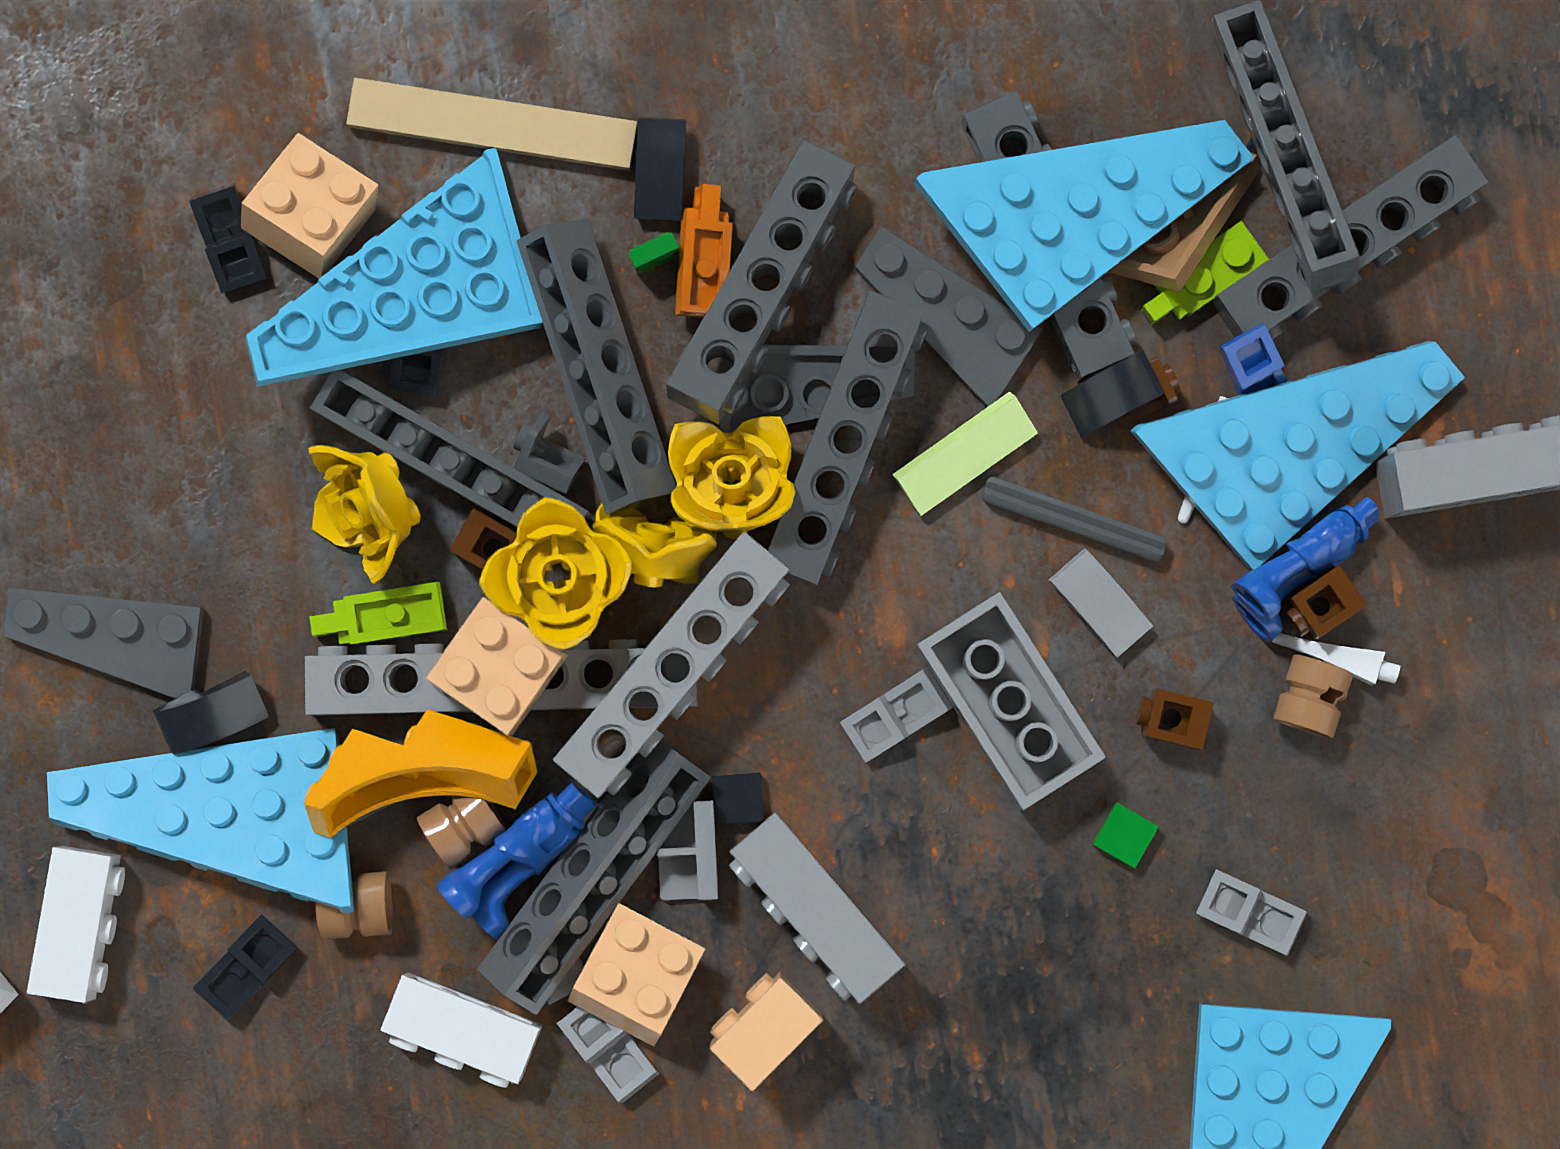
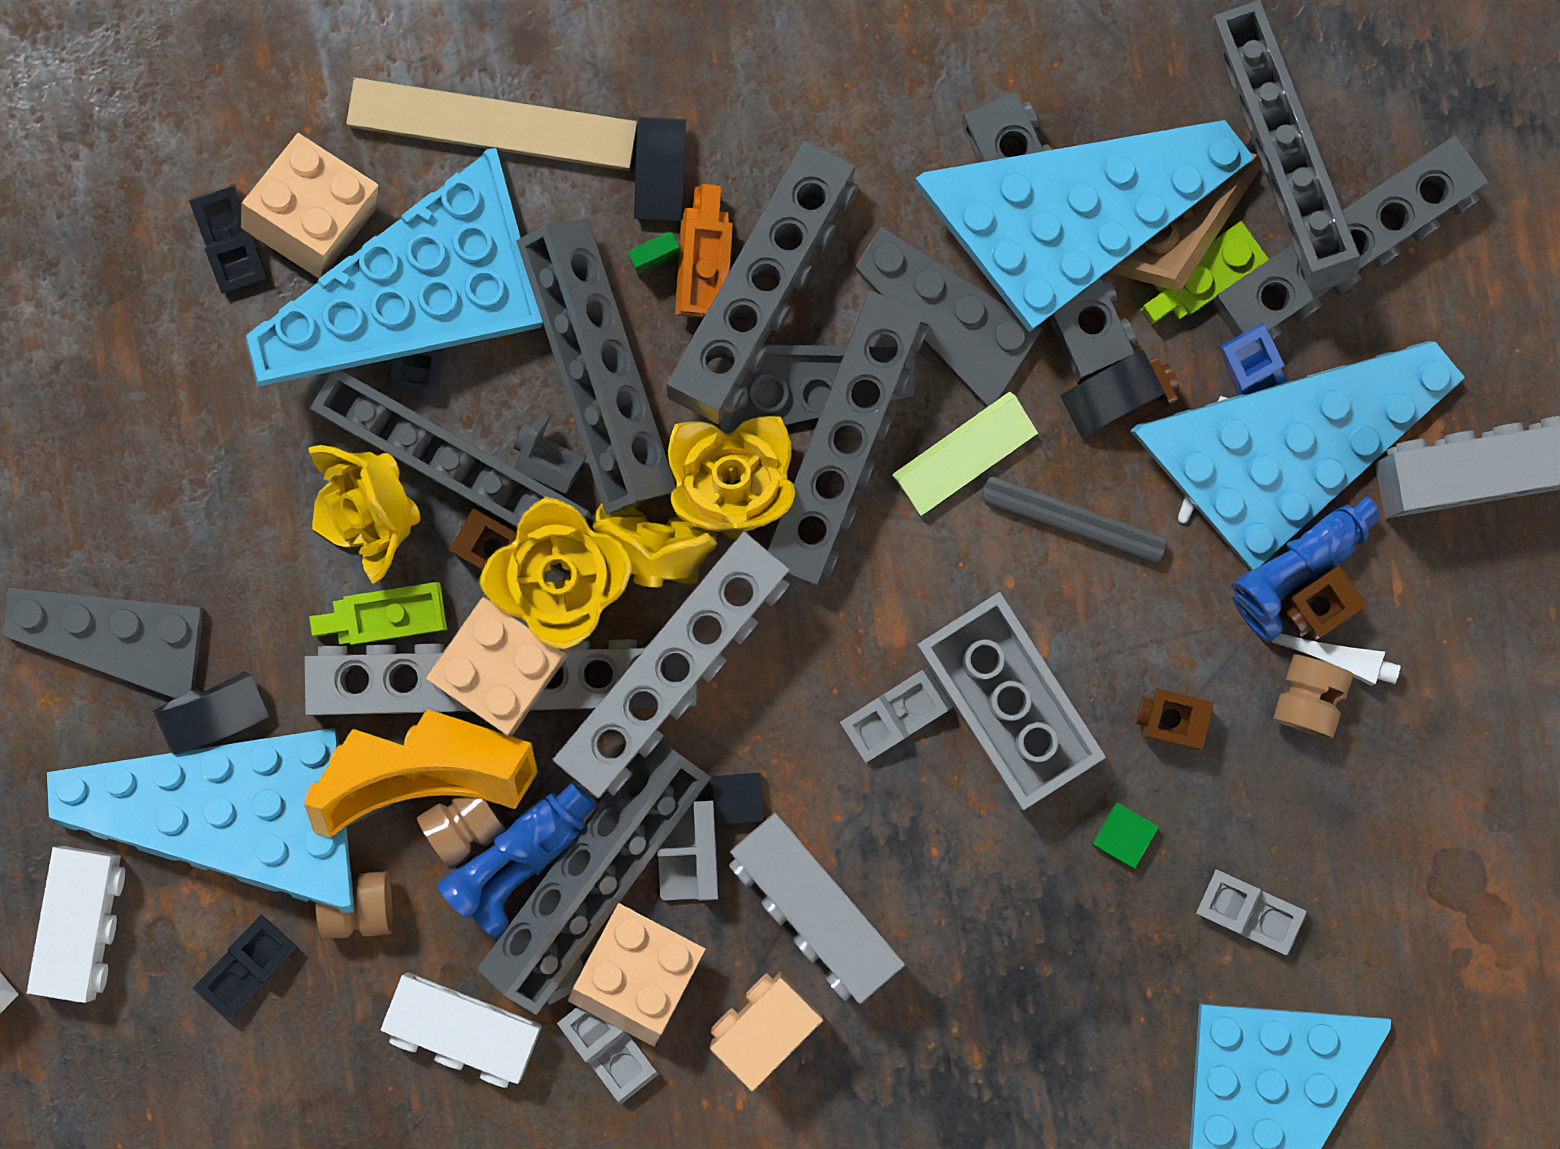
(1100, 602): light grey slope -> none

